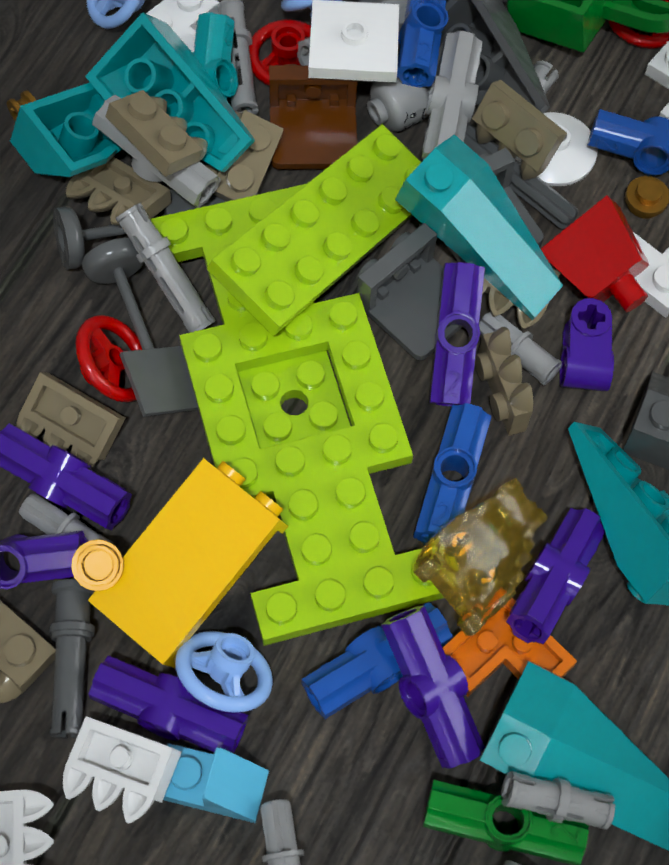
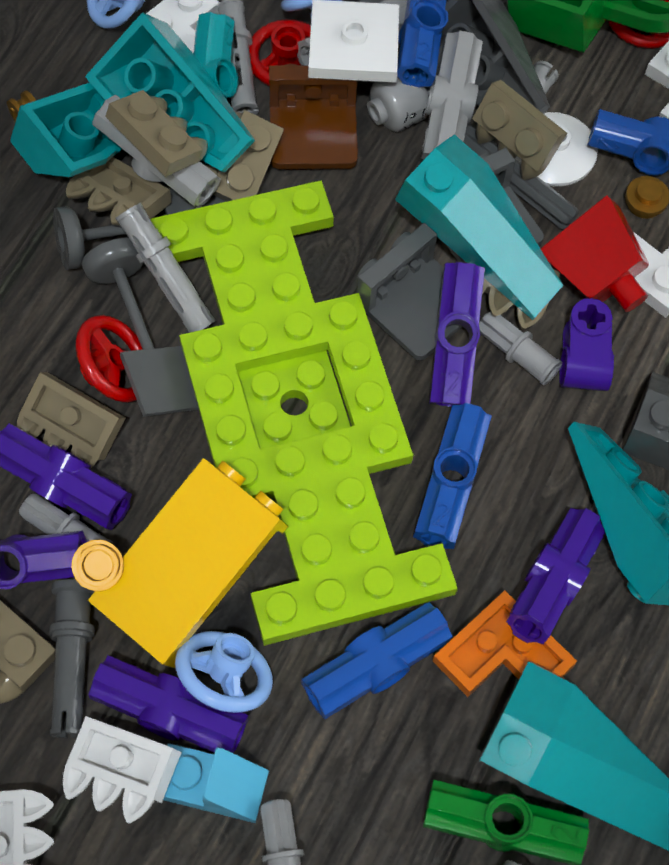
(318, 232): lime plate -> none
(433, 687): dark purple piece -> none
(481, 555): clear yellow animal -> none
(510, 398): dark tan plate -> none
(558, 800): light grey pin -> none

